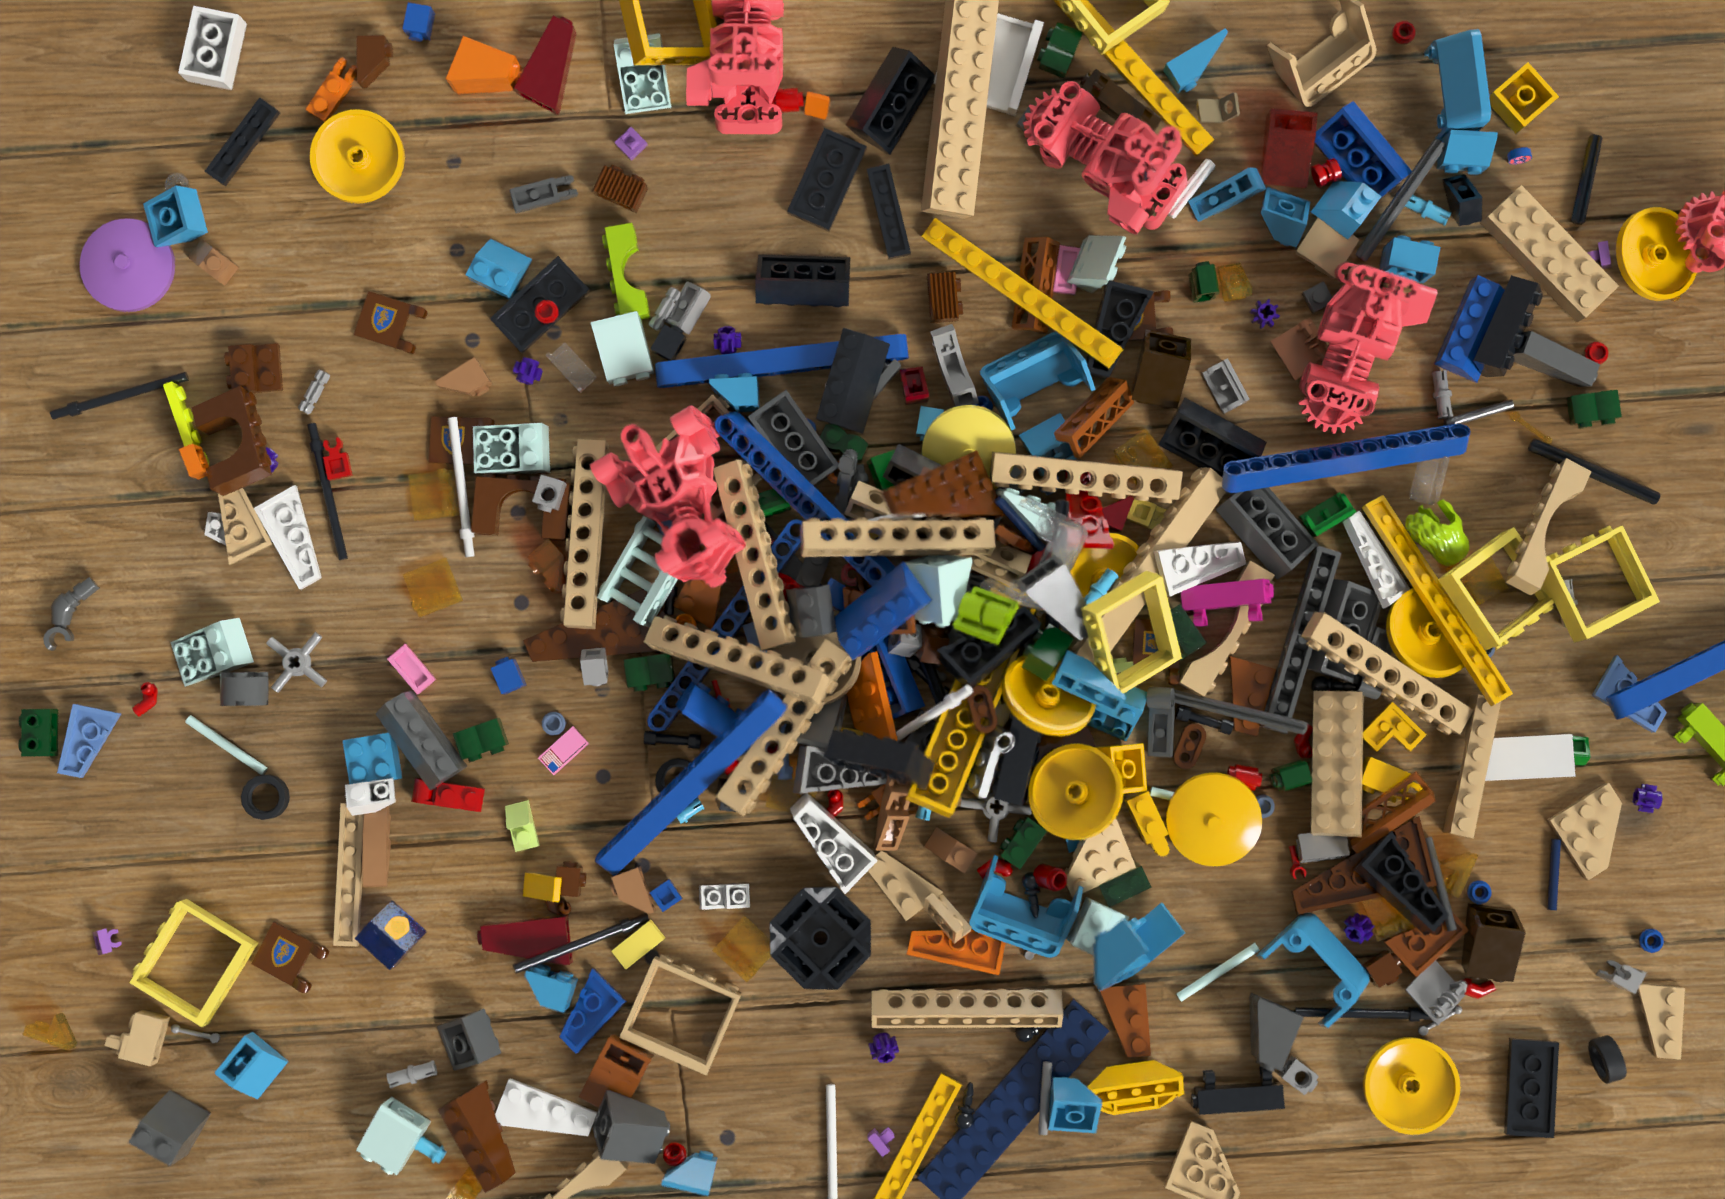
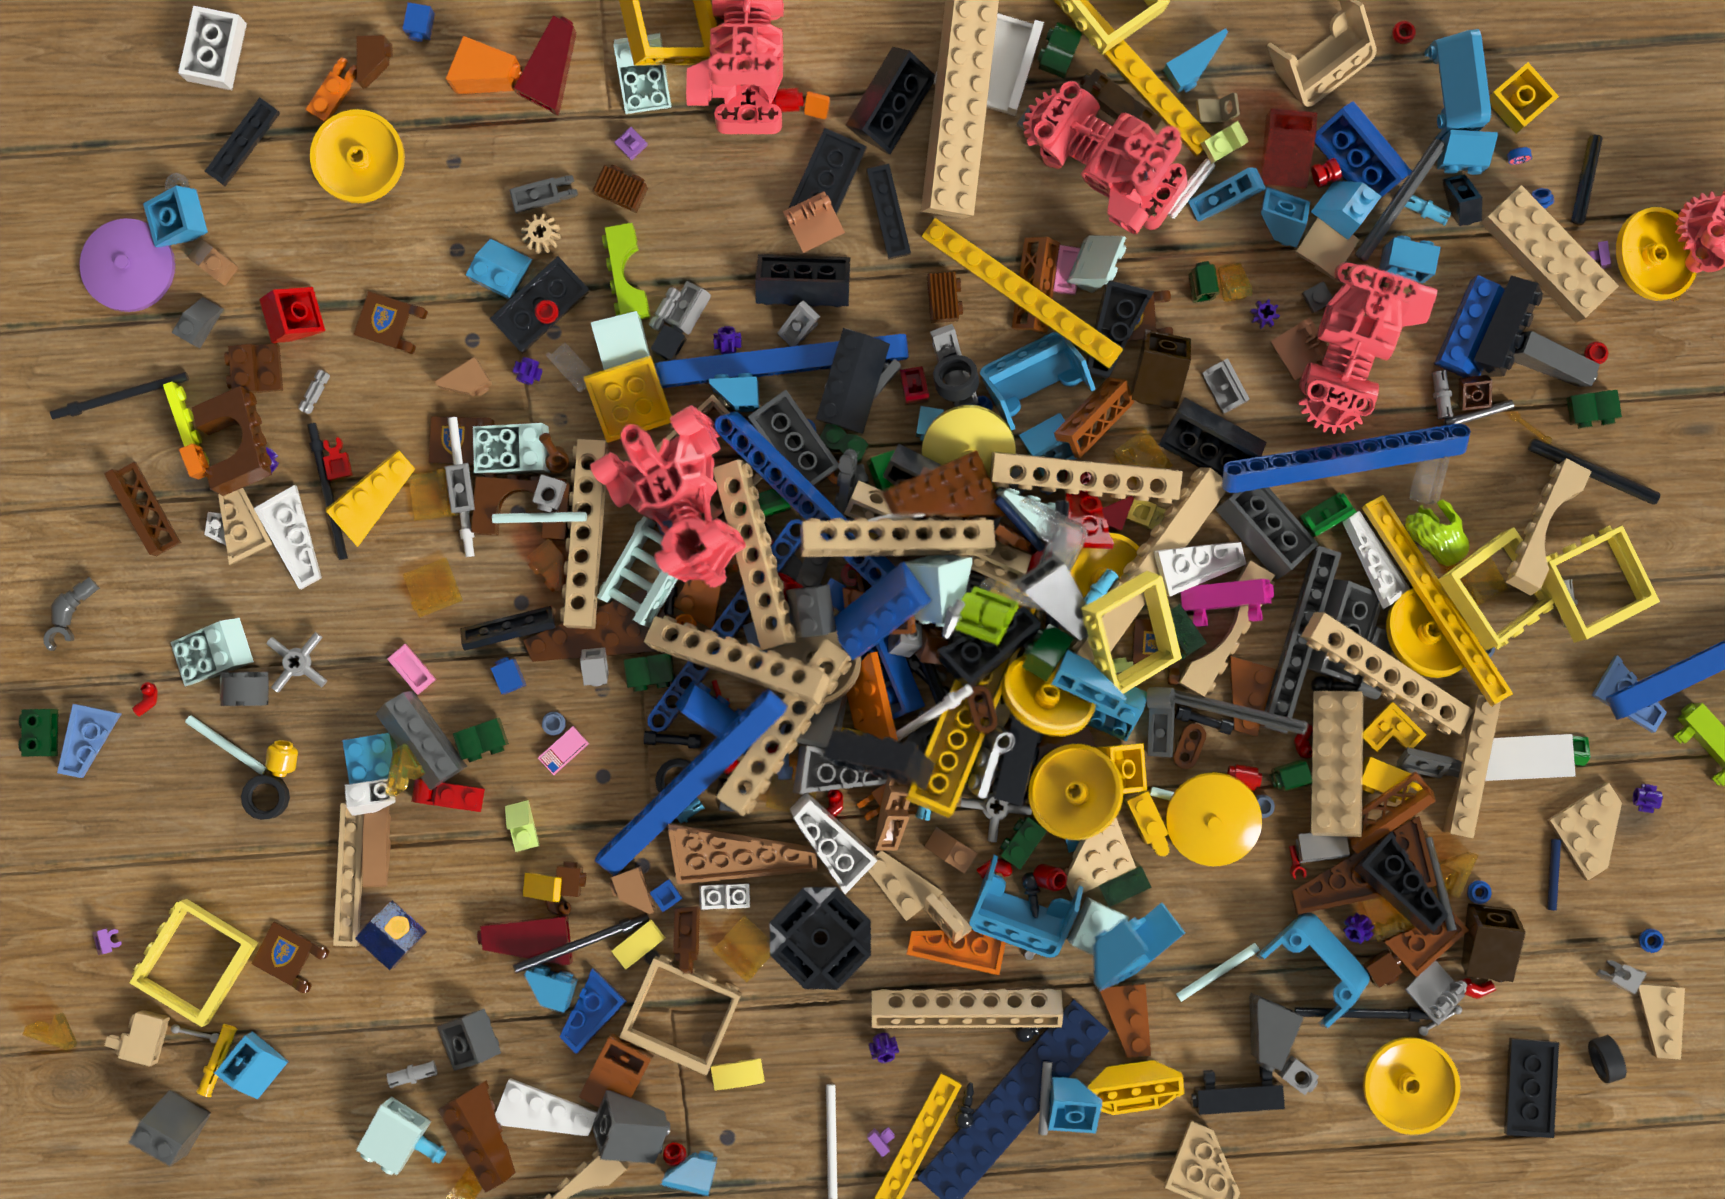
(134, 512): none -> reddish brown fence
(197, 322): none -> dark grey slope
(217, 1058): none -> yellow pin
(281, 758): none -> yellow head
(291, 314): none -> red slope
(367, 500): none -> yellow wedge
(402, 768): none -> clear yellow slope
(459, 488): none -> light grey slope
(507, 628): none -> black plate
(532, 233): none -> tan gear
(539, 517): none -> light aqua bar
(557, 458): none -> reddish brown bar
(627, 397): none -> yellow plate
(686, 937): none -> reddish brown hinge
(717, 856): none -> medium nougat wing
(737, 1074): none -> light yellow slope
(799, 324): none -> light grey slope
(813, 222): none -> nougat hinge
(952, 617): none -> light grey bar
(954, 363): none -> black tyre
(1224, 142): none -> yellowish green slope
(1428, 763): none -> dark grey hinge
(1475, 392): none -> reddish brown piece
(1543, 197): none -> blue plate

